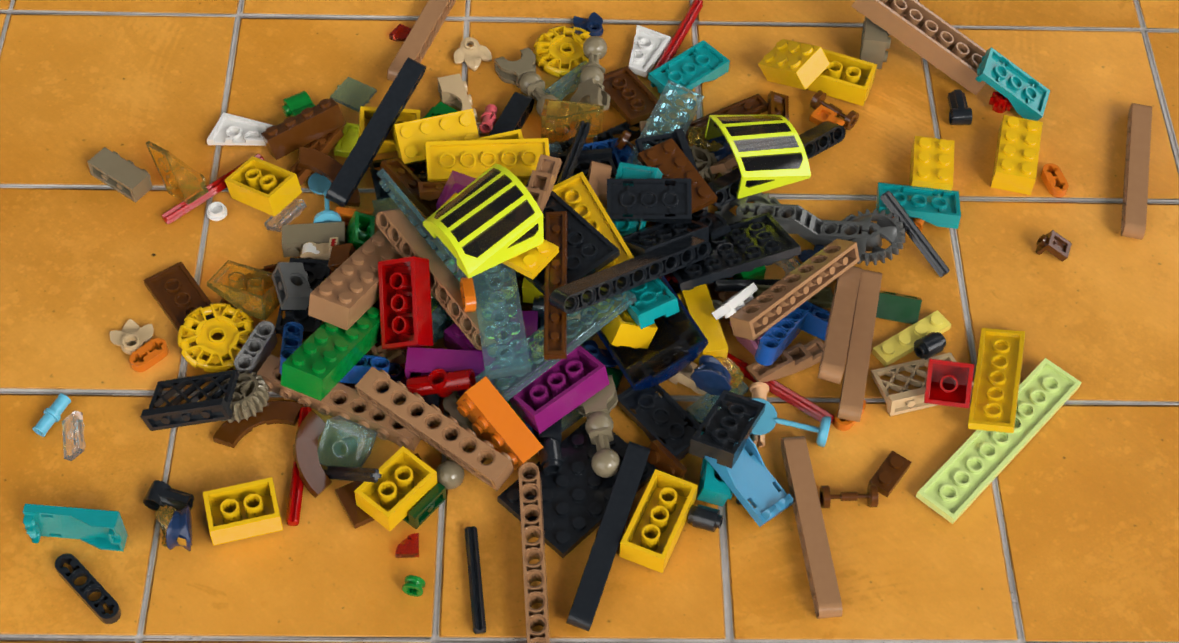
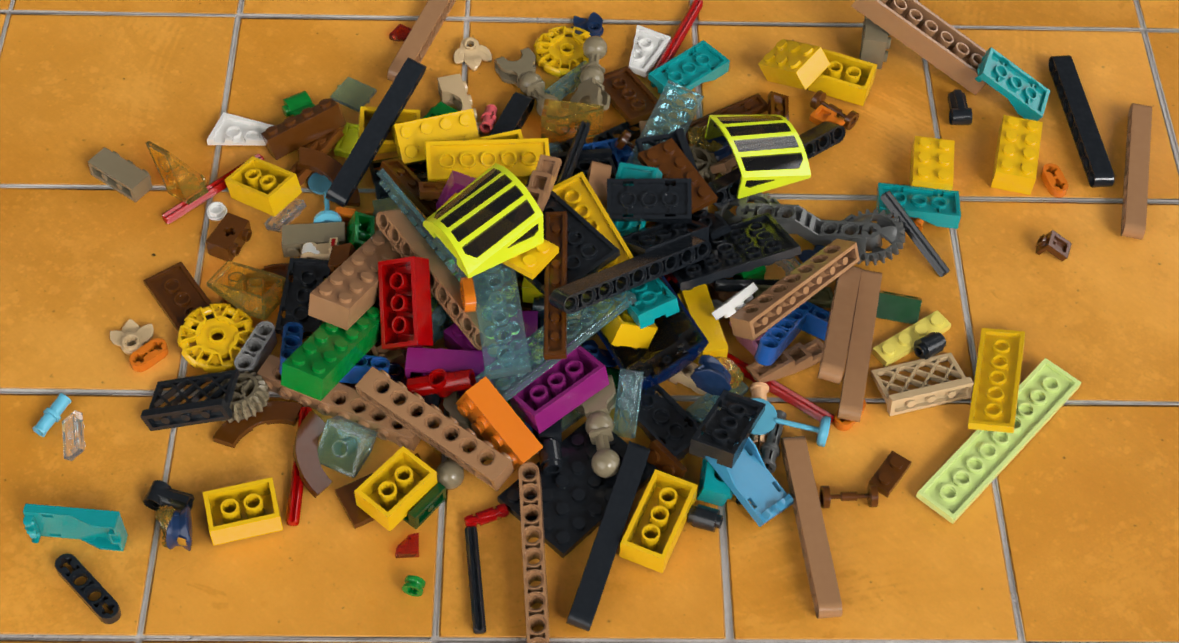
(229, 237): none -> reddish brown brick
(292, 285): dark grey brick -> none
(353, 474): black axle -> none
(486, 516): none -> red axle
(627, 403): none -> clear light blue plate
(770, 448): none -> dark grey pin
(948, 383): red slope -> none
(999, 102): red gear -> none
(1081, 122): none -> black beam

